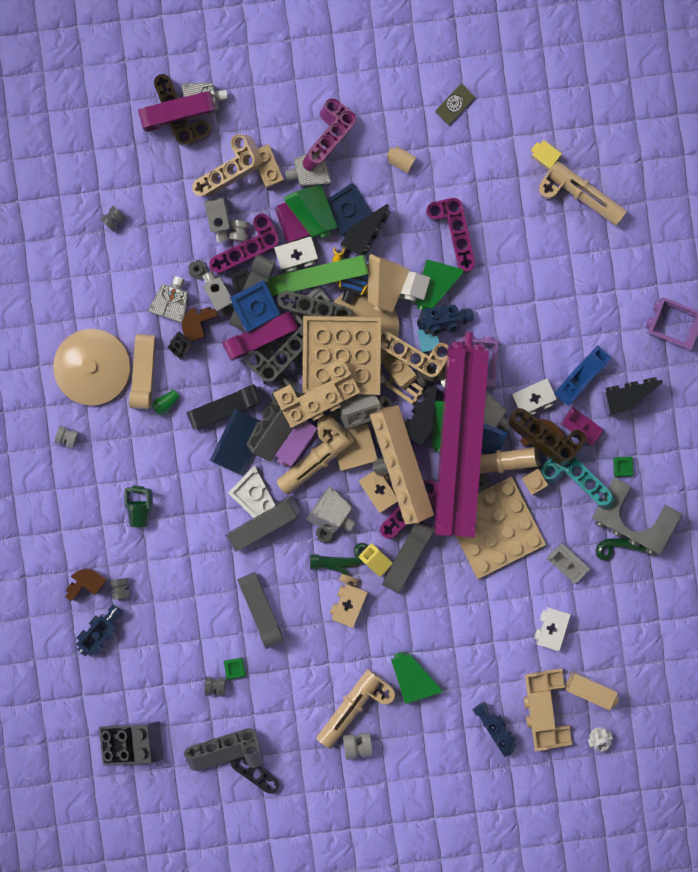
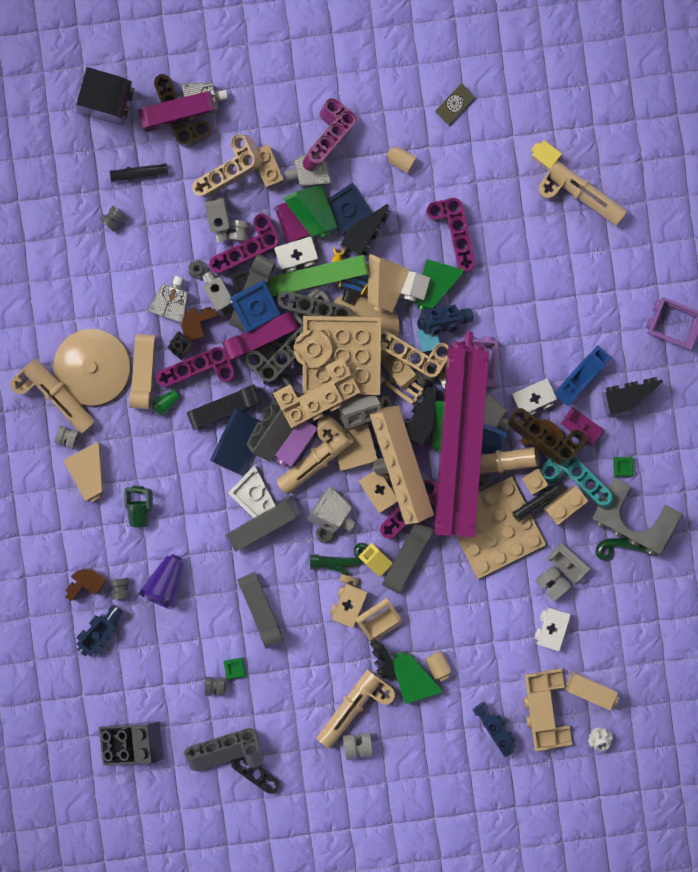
(54, 391): none -> tan piece
(87, 471): none -> tan slope
(104, 96): none -> black brick
(138, 172): none -> black pin
(164, 582): none -> dark purple cone
(193, 370): none -> magenta beam
(313, 348): none -> tan tile
(380, 624): none -> tan tile
(383, 661): none -> black slope
(438, 666): none -> tan brick
(546, 496): none -> black pin
(558, 588): none -> light grey wheel
(565, 504): none -> tan brick

